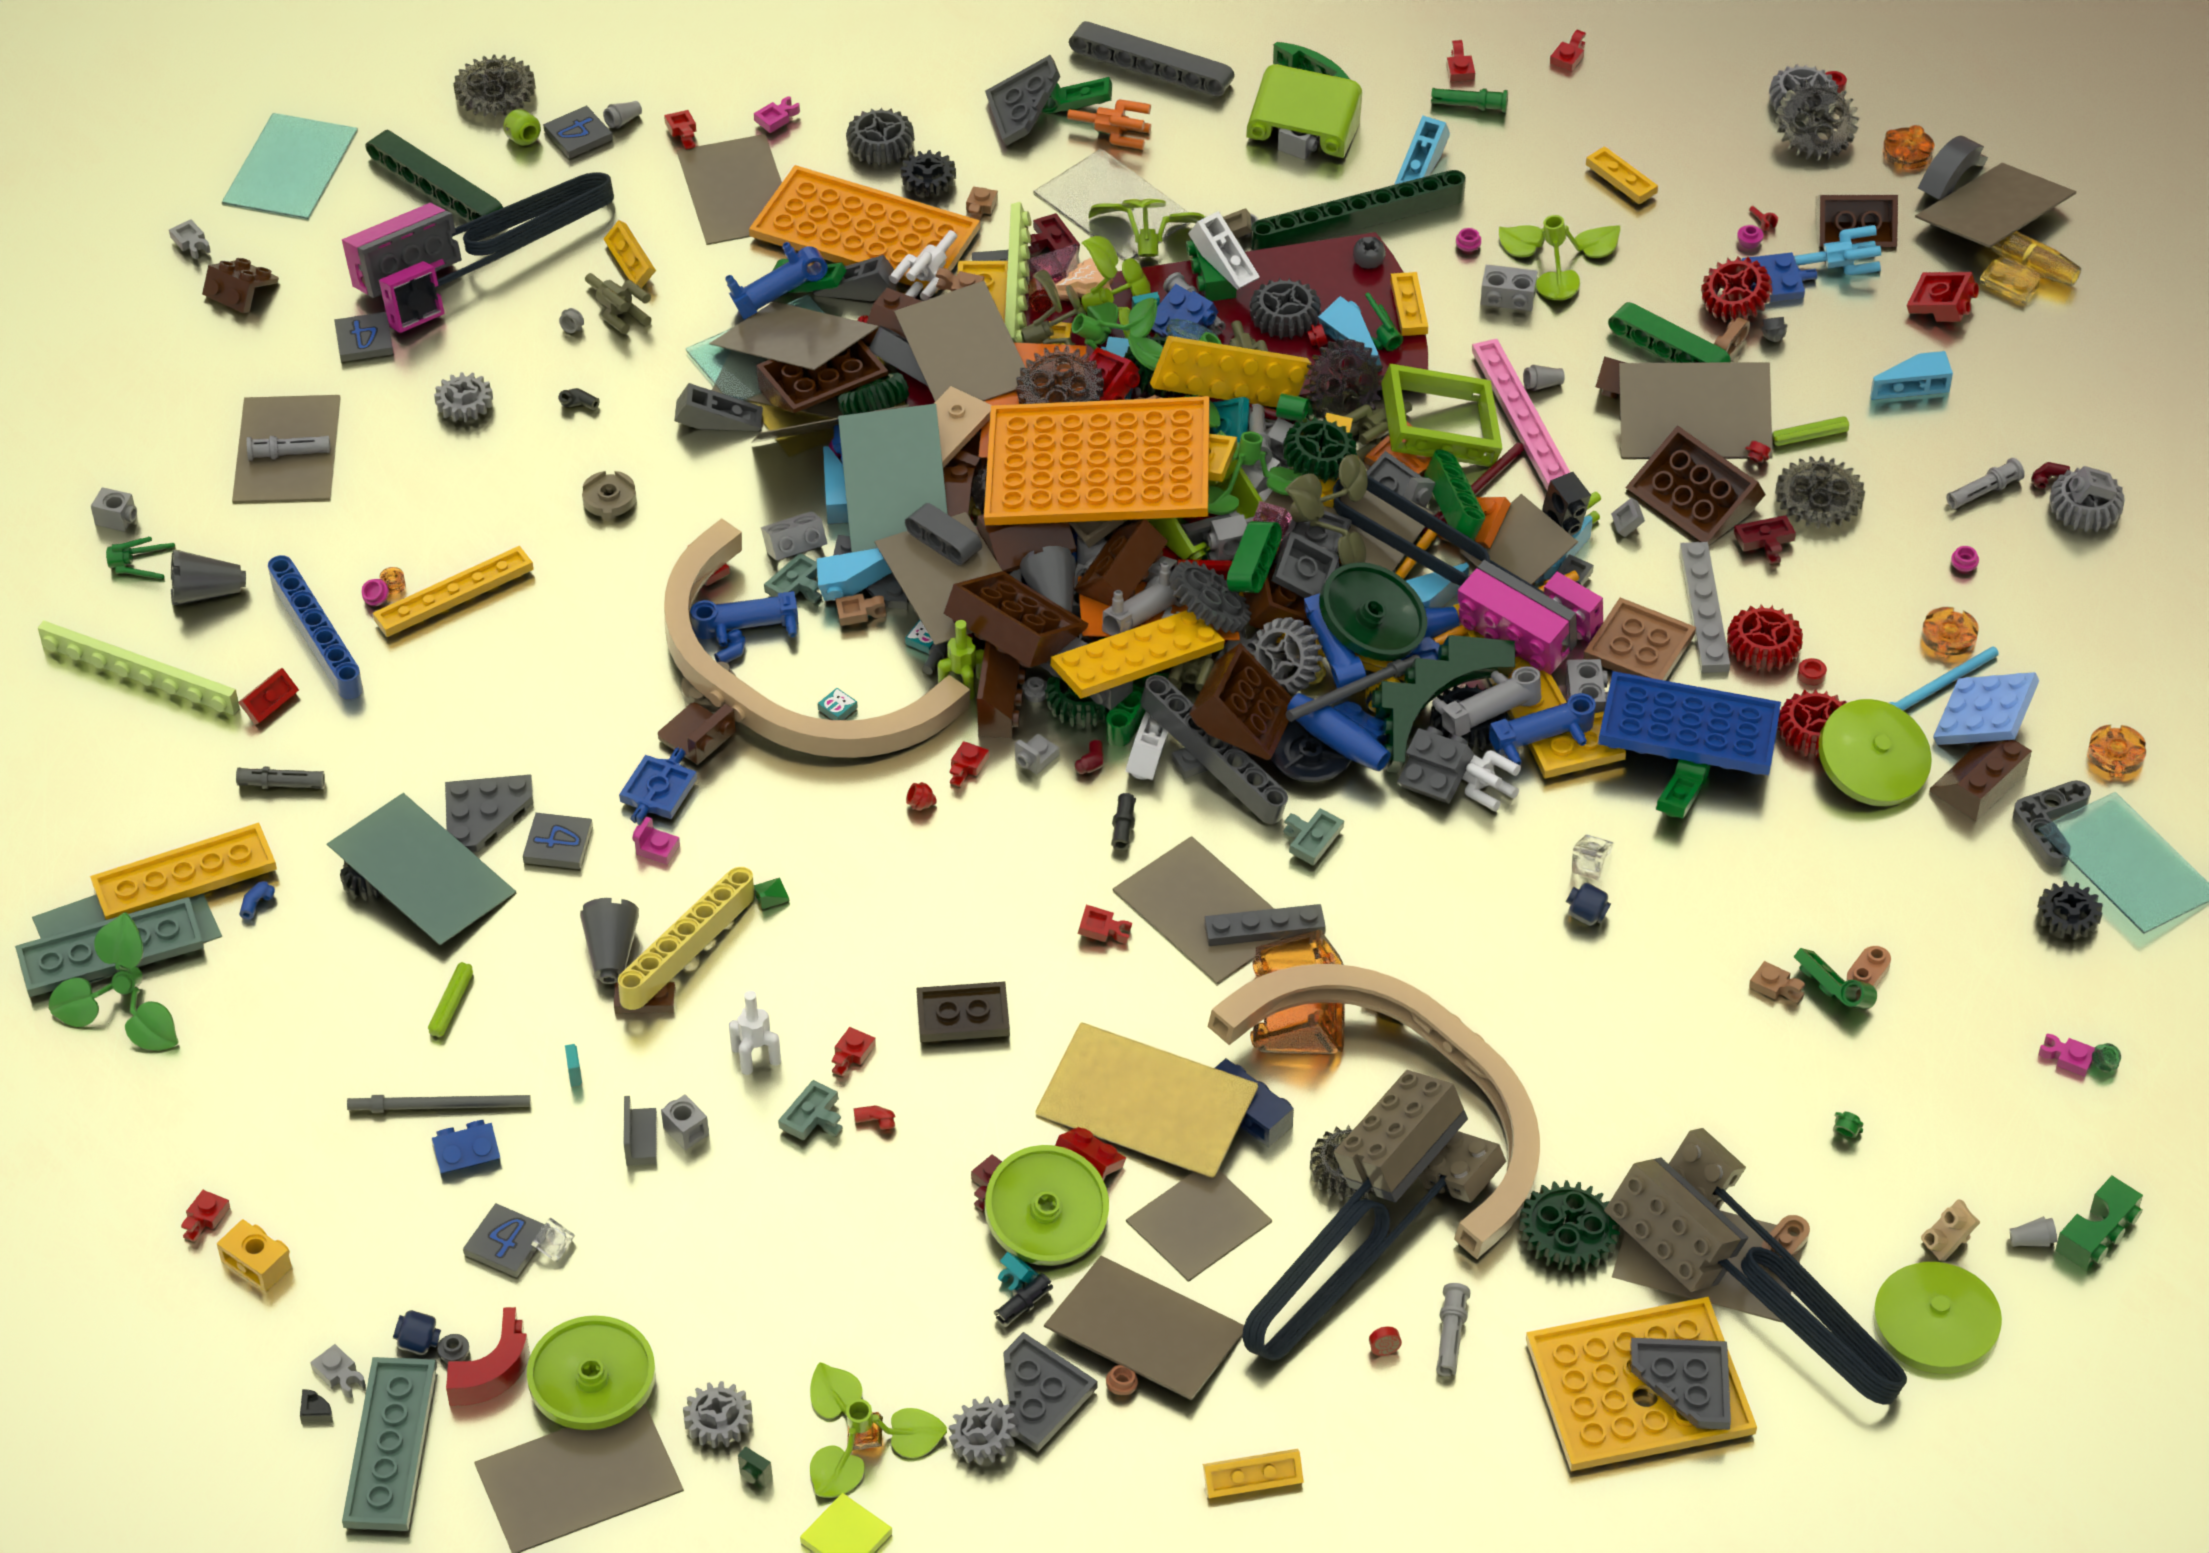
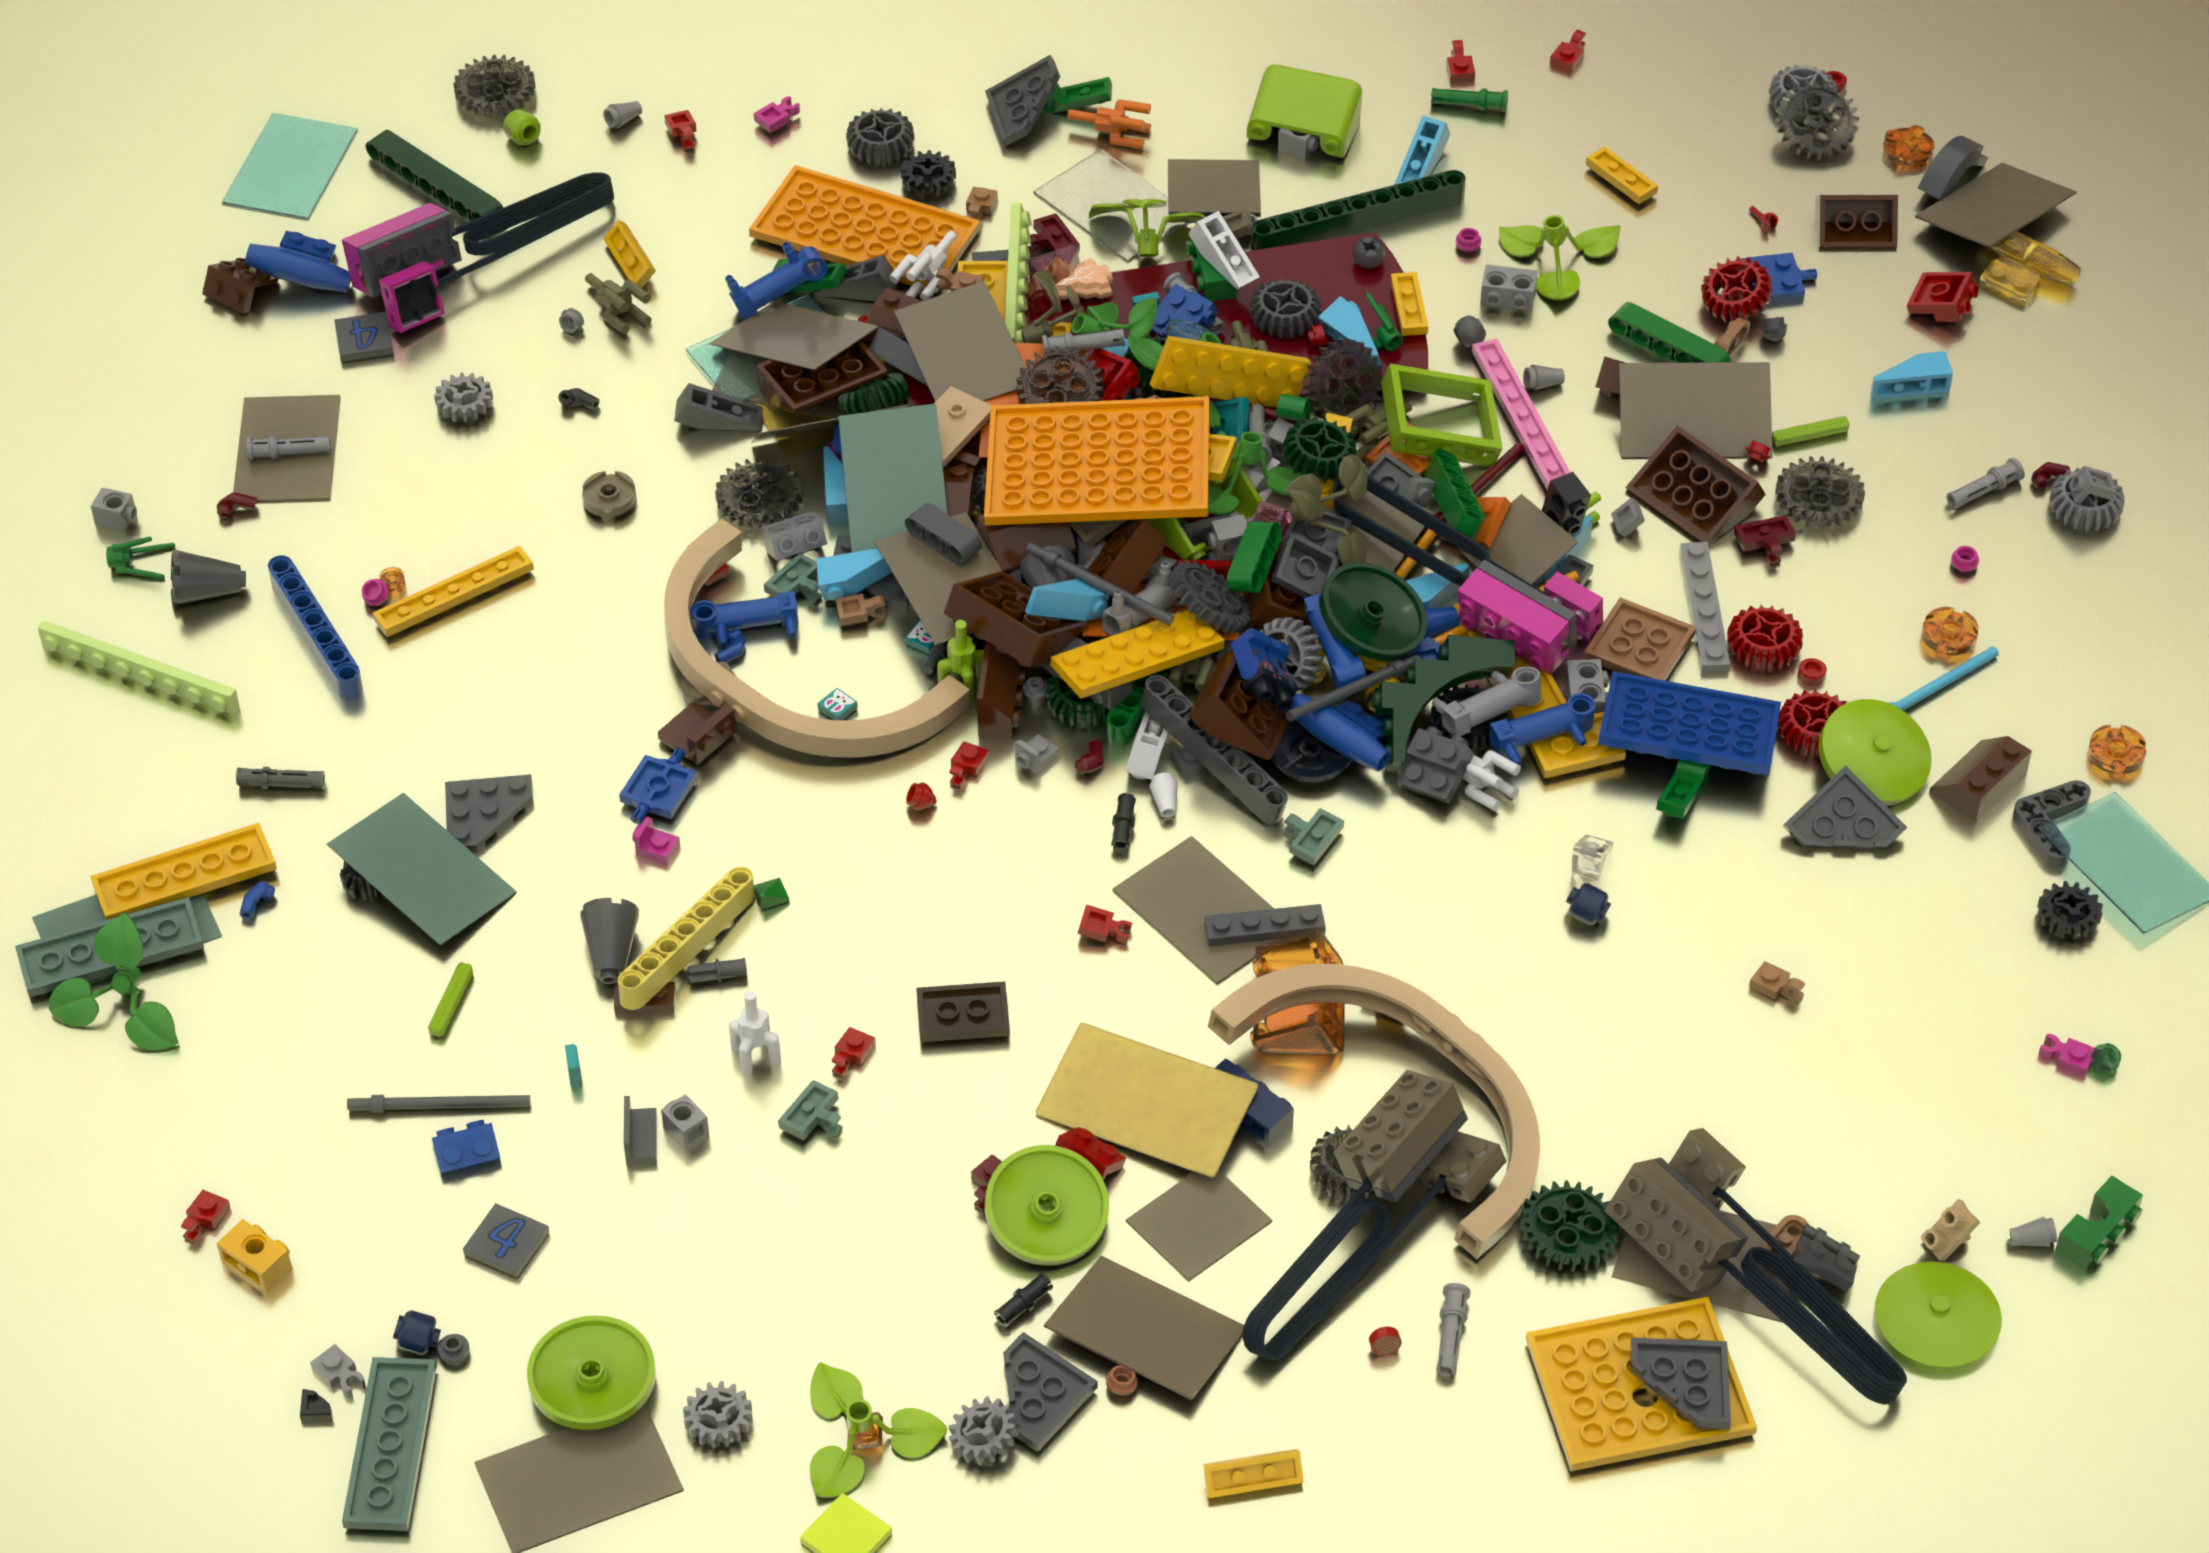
(190, 236): light grey plate -> none
(234, 501): none -> dark red arm
(268, 696): red plate -> none
(300, 261): none -> blue plate
(494, 1374): red arch -> none
(553, 1239): clear plate -> none
(557, 840): dark grey tile -> none
(578, 132): dark grey tile -> none
(717, 970): none -> dark grey axle
(730, 184): dark tan piece -> none
(755, 1467): dark green plate -> none
(759, 493): none -> clear smoke gear
(875, 1113): red arm -> none
(1018, 1269): teal tile -> none
(1053, 560): none -> dark grey bar
(1058, 269): none -> nougat plate
(1068, 600): none -> medium azure slope
(1084, 341): none -> light grey pin
(1105, 261): lime plant -> none
(1151, 58): dark grey beam -> none
(1164, 791): none -> white cone
(1213, 186): none -> dark tan piece
(1264, 668): none -> hips
(1305, 59): green slope -> none
(1469, 331): none -> dark grey piece
(1750, 236): dark pink plate -> none
(1826, 1257): none -> dark grey plate
(1833, 984): green plate -> none
(1844, 252): medium azure plant -> none
(1845, 817): none -> dark grey plate
(1848, 1124): green plate -> none
(1872, 965): nougat plate -> none
(1986, 708): light blue plate -> none

